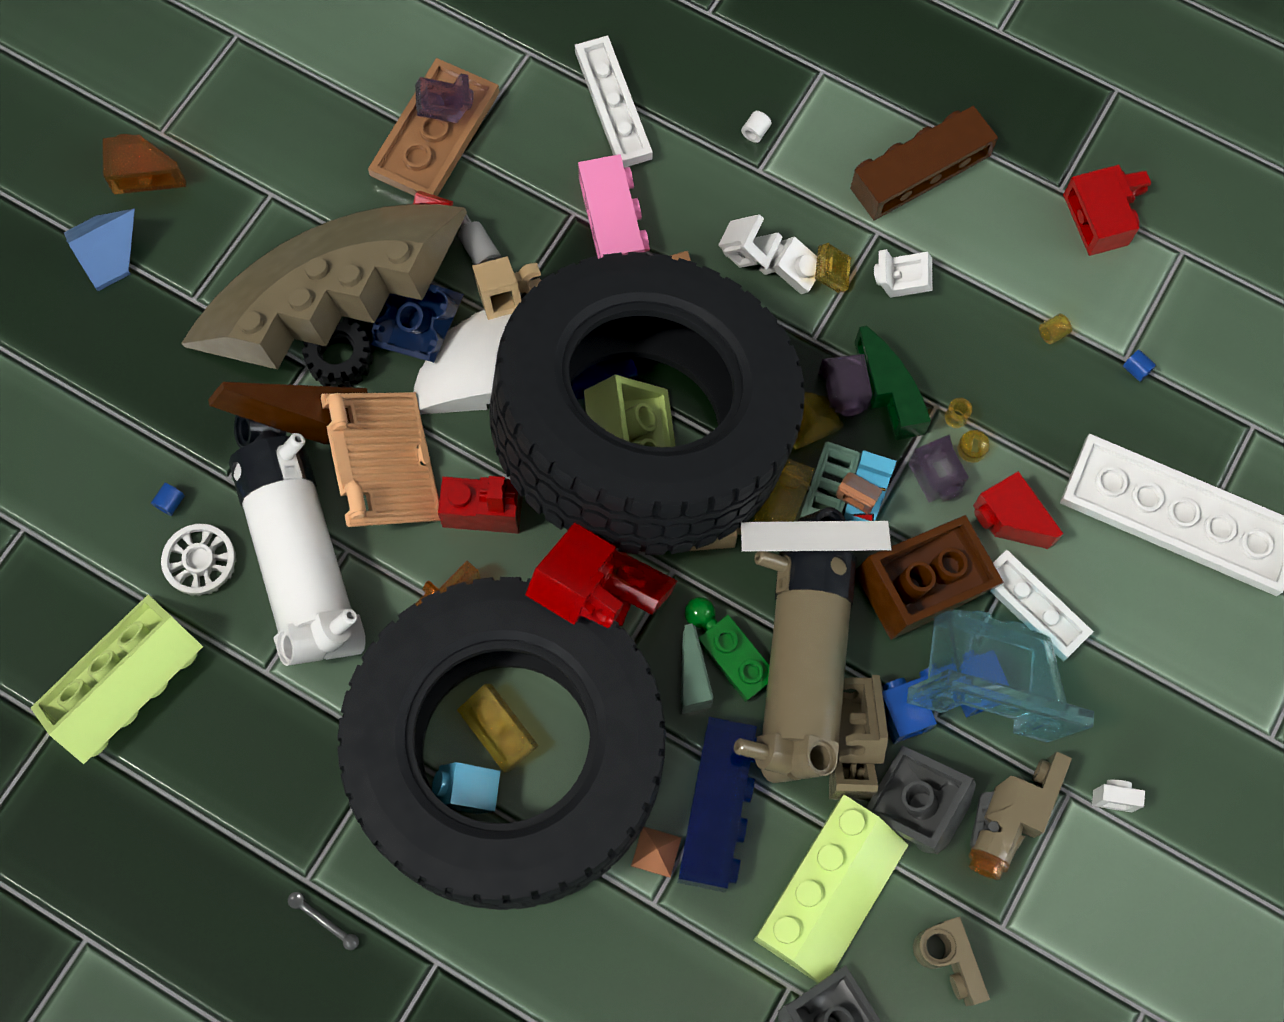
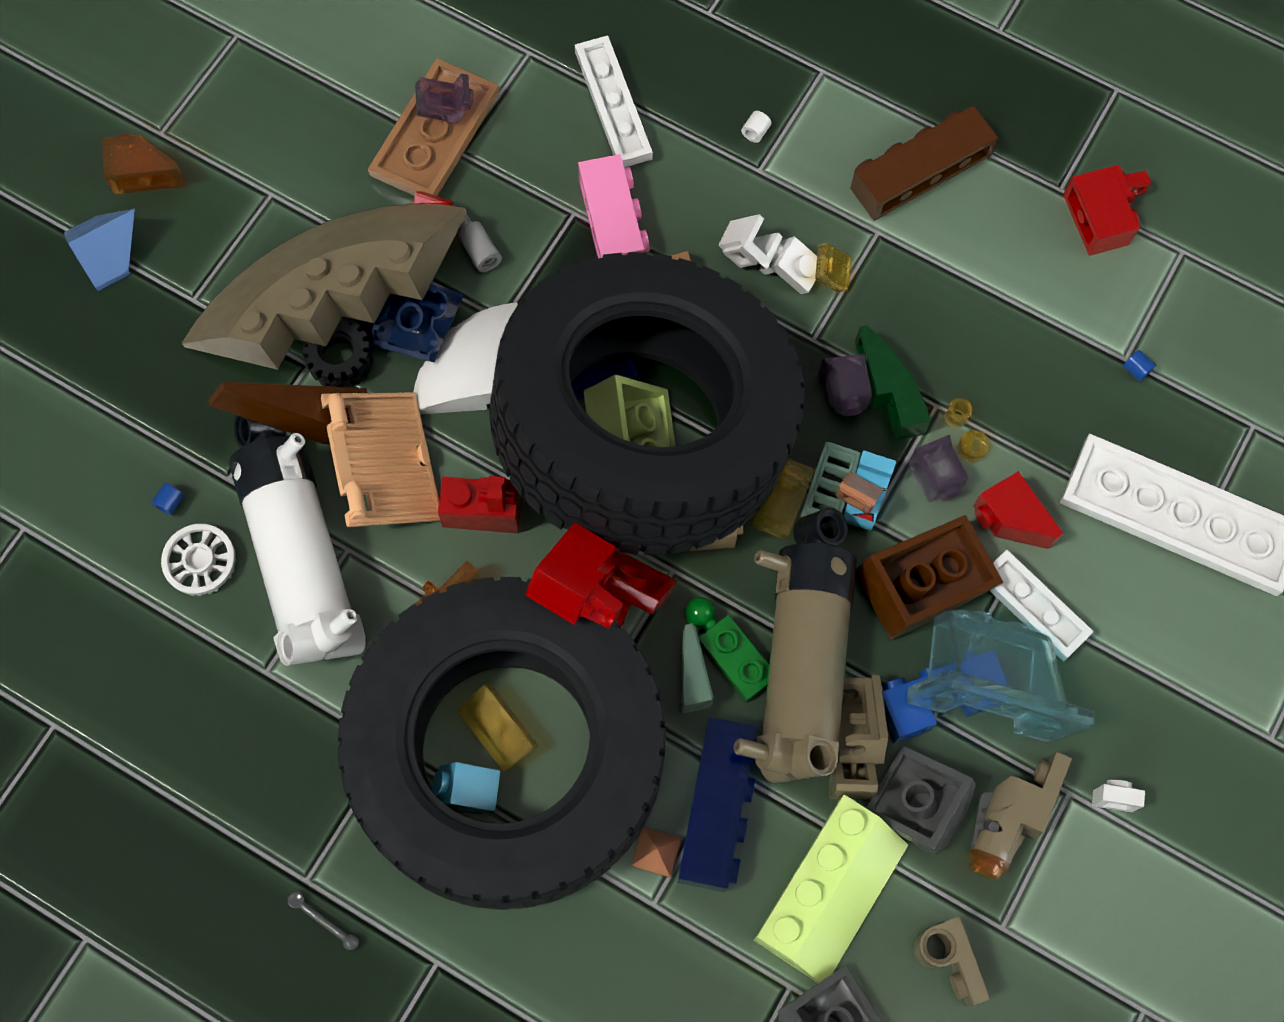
(115, 679): yellowish green slope -> none
(502, 287): tan brick -> none
(815, 536): white sticker -> none
(817, 421): clear yellow slope -> none
(904, 273): white bracket -> none
(1055, 328): clear yellow piece -> none

